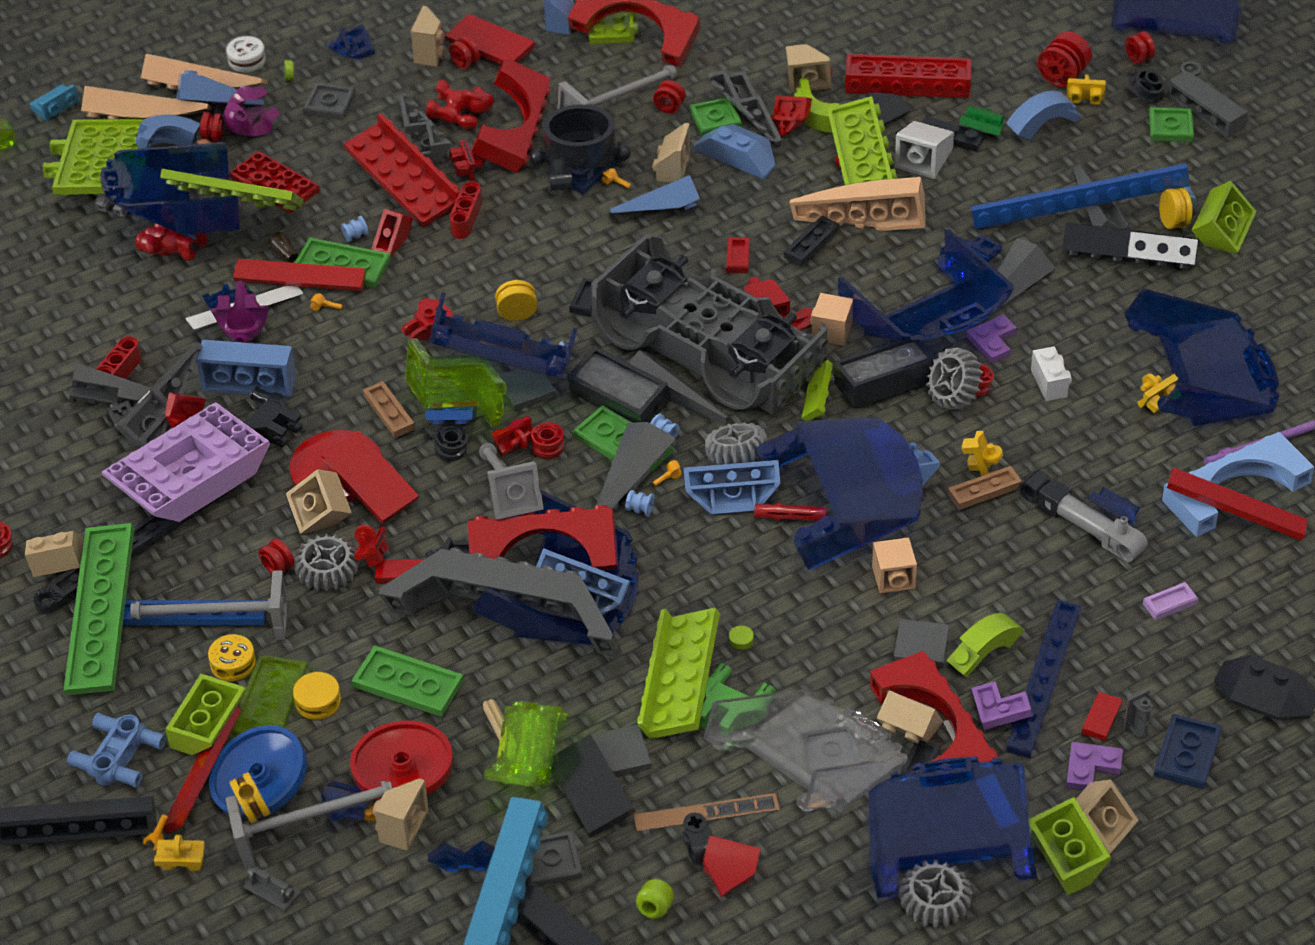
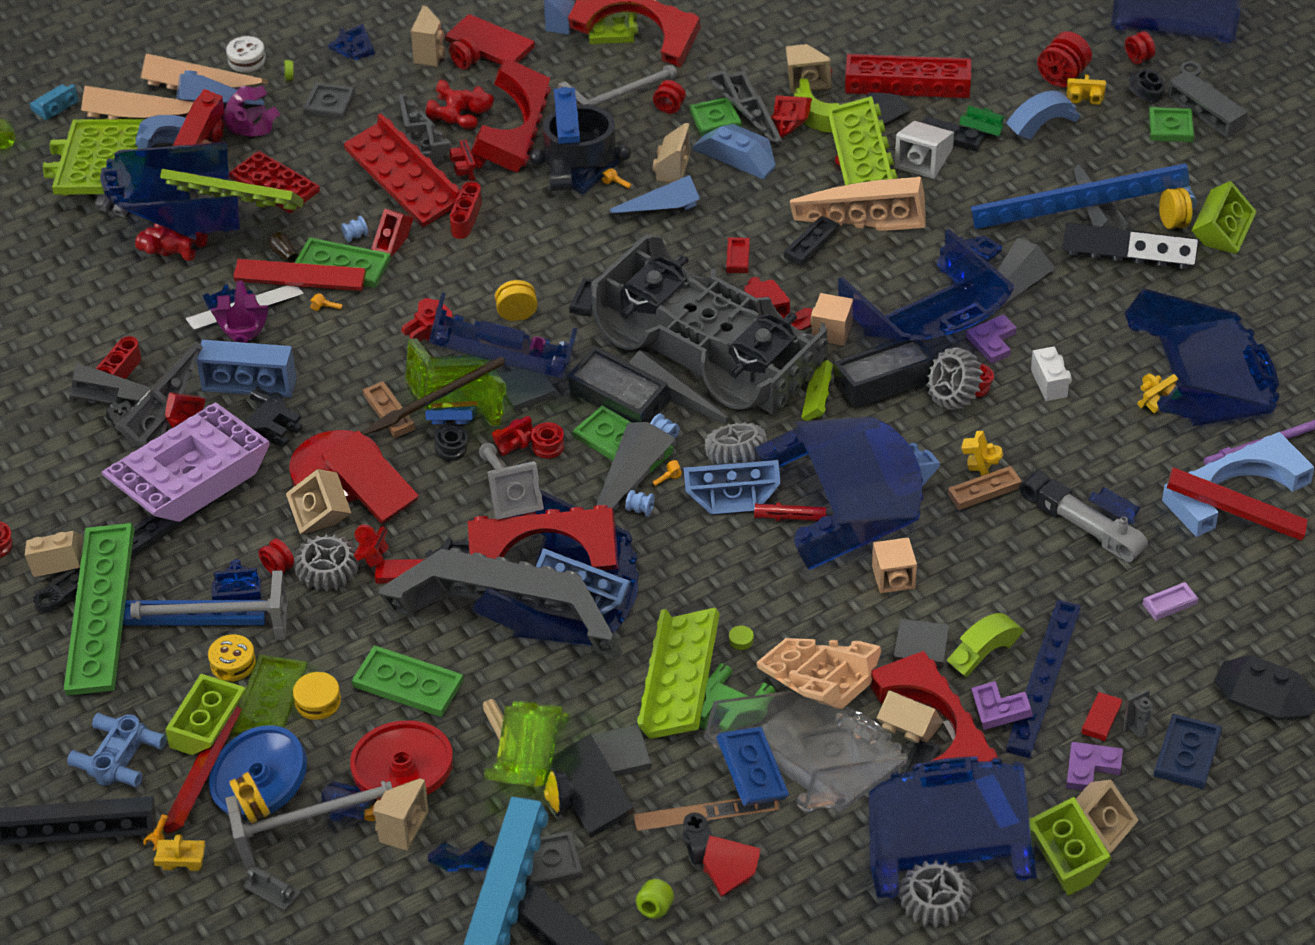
(201, 118): none -> red slope
(236, 583): none -> clear blue slope
(395, 416): none -> dark brown piece
(538, 342): none -> magenta hand
(559, 791): none -> black piece
(566, 115): none -> blue plate
(752, 766): none -> blue tile
(822, 672): none -> light nougat wedge

